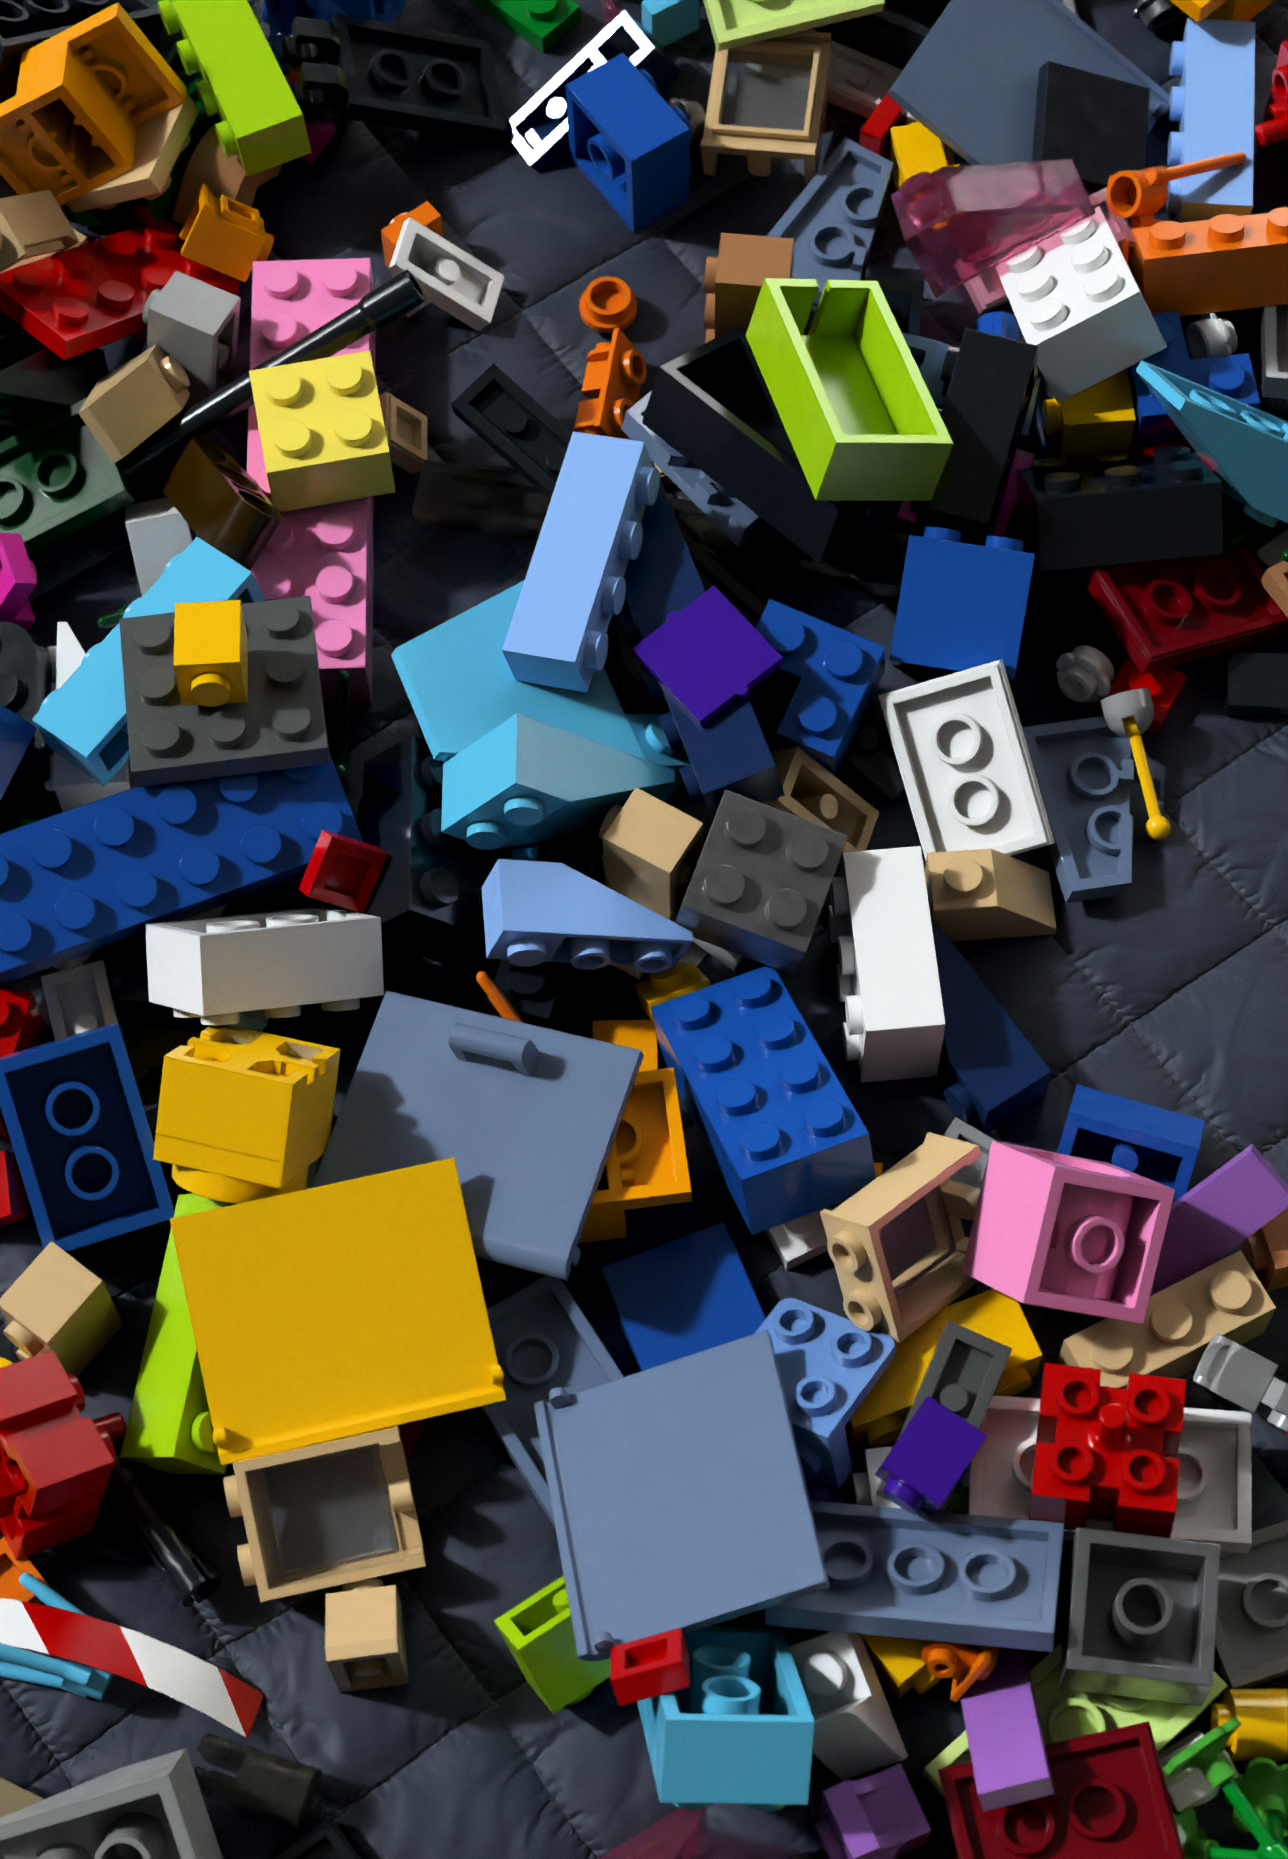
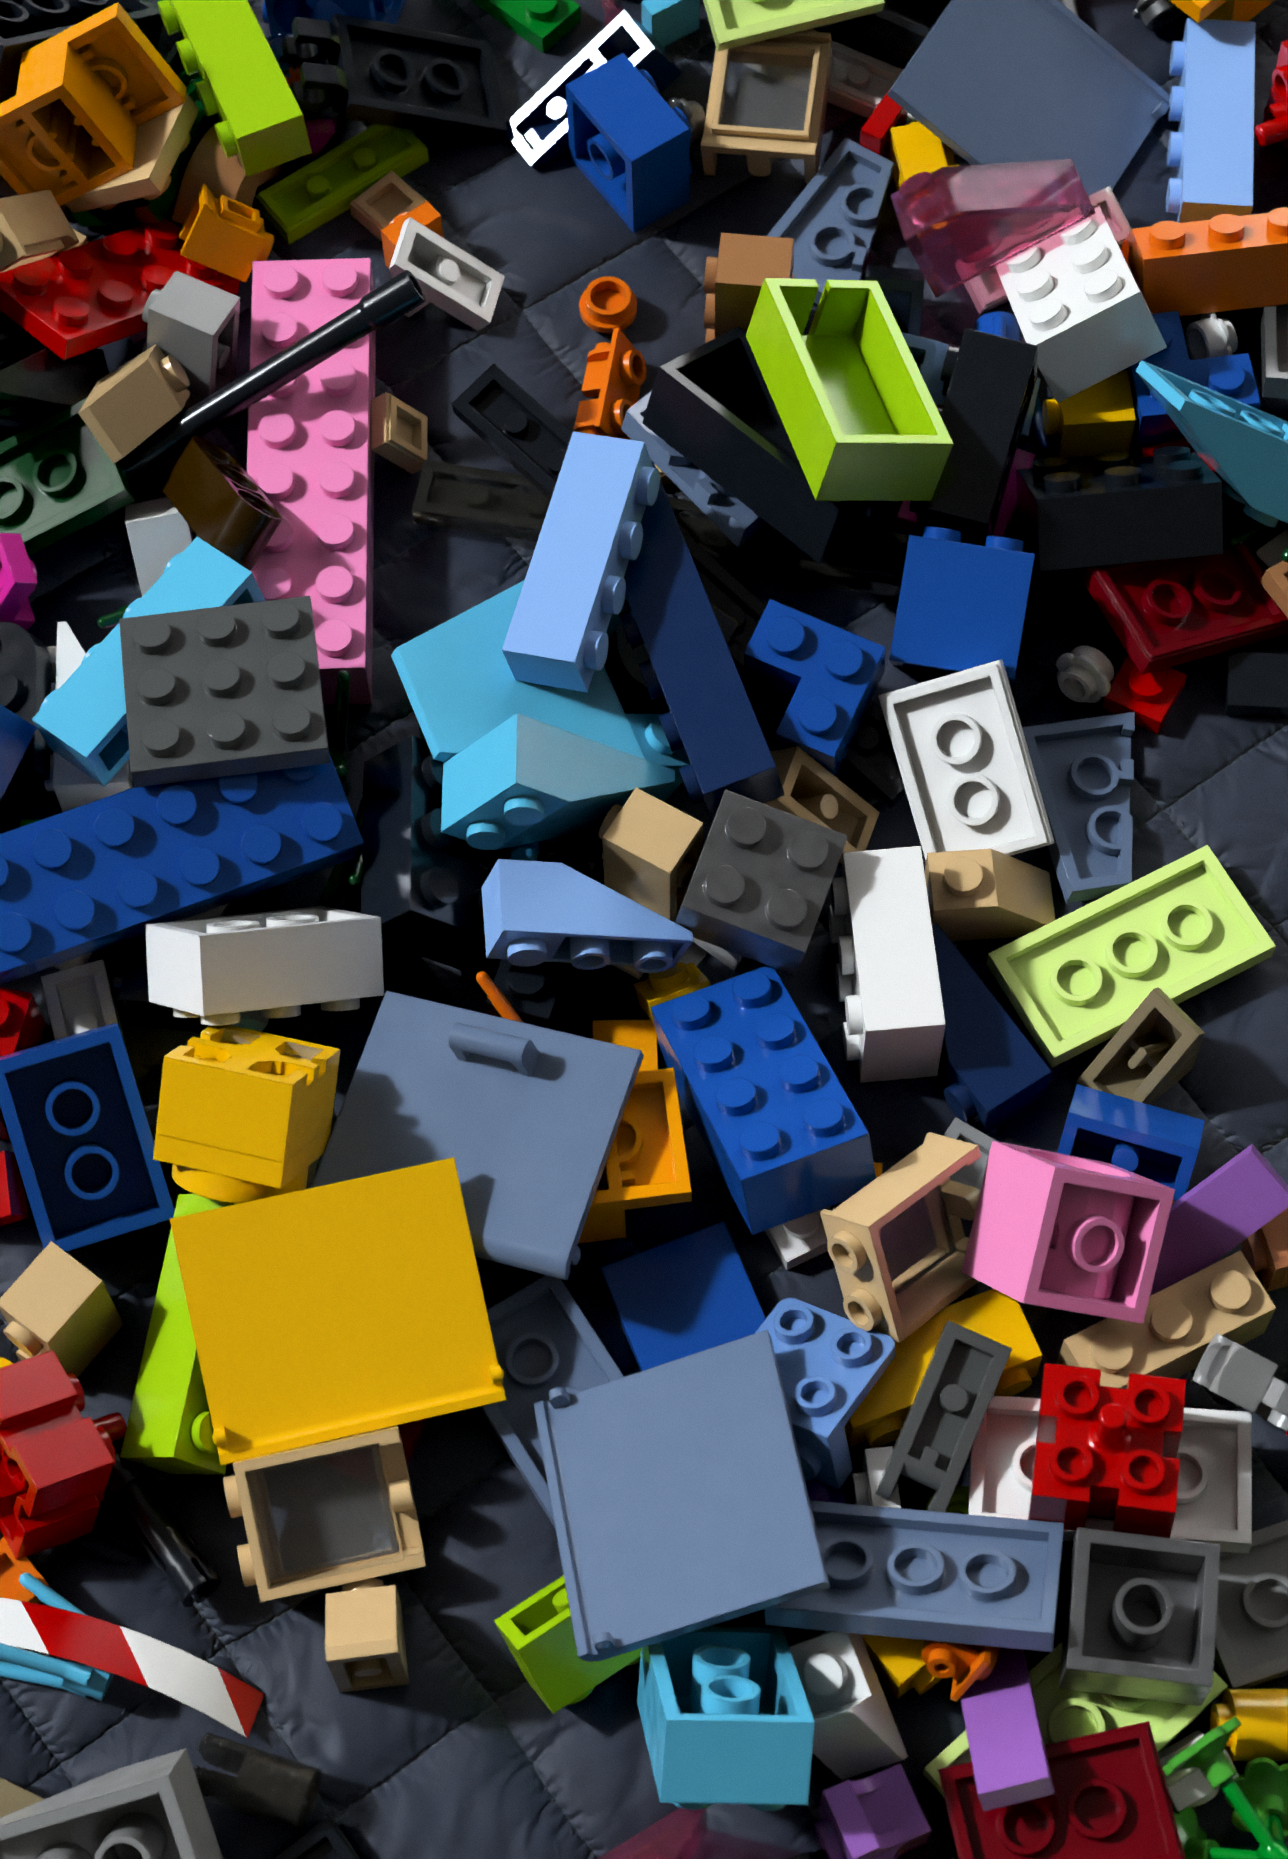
(211, 653): yellow brick -> none
(322, 431): light yellow brick -> none
(338, 177): none -> lime tile
(342, 871): red tile -> none
(383, 202): none -> tan tile
(650, 1667): red tile -> none
(708, 656): dark purple piece -> none
(929, 1458): dark purple brick -> none
(1091, 121): black tile -> none
(1099, 963): none -> yellowish green plate
(1129, 716): hinge -> none
(1145, 191): orange plant -> none
(1147, 1052): none -> dark tan slope

